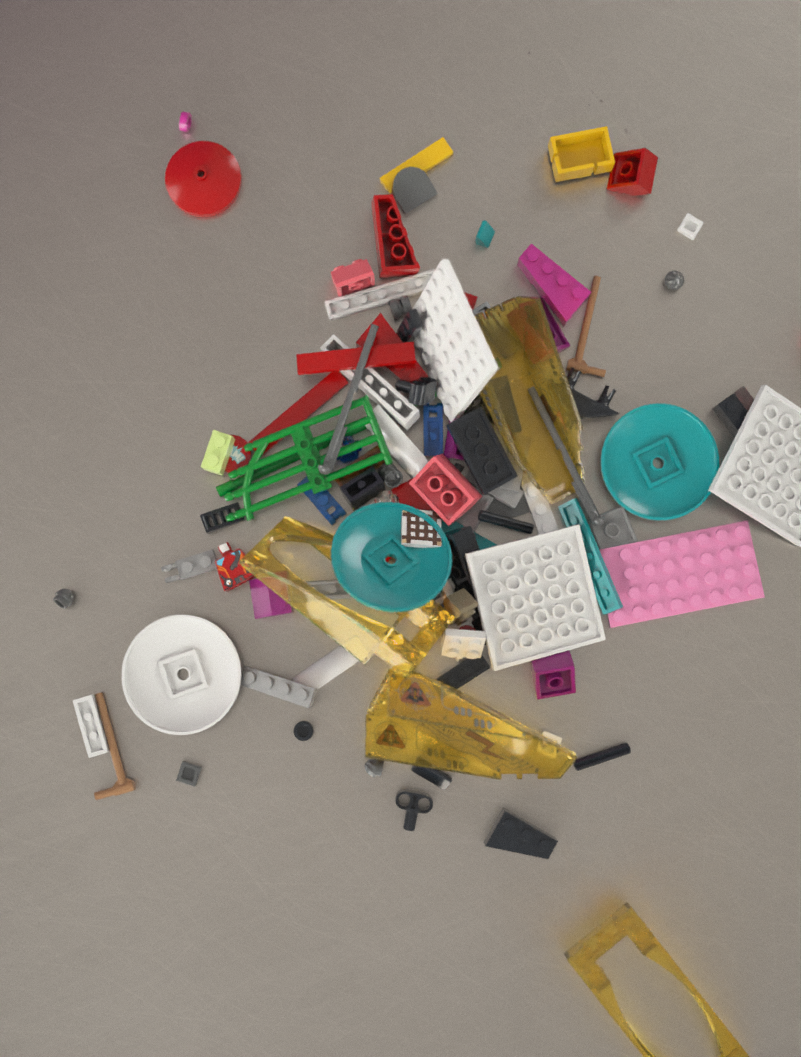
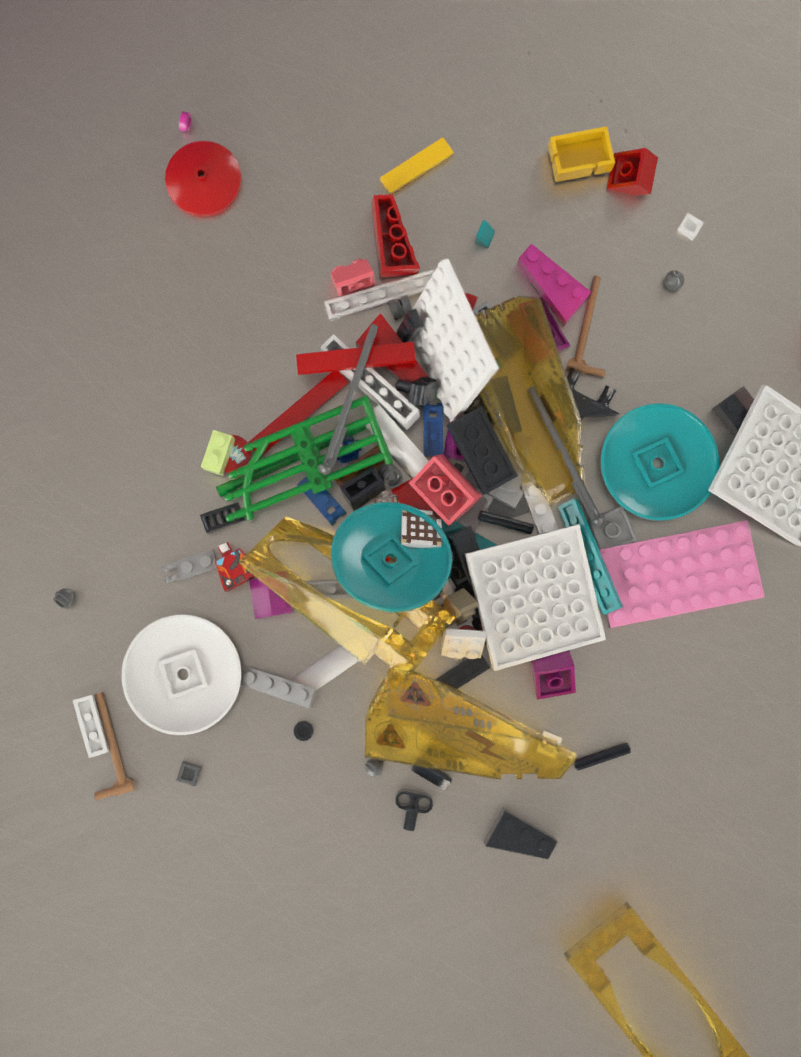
(412, 188): dark grey tile -> none

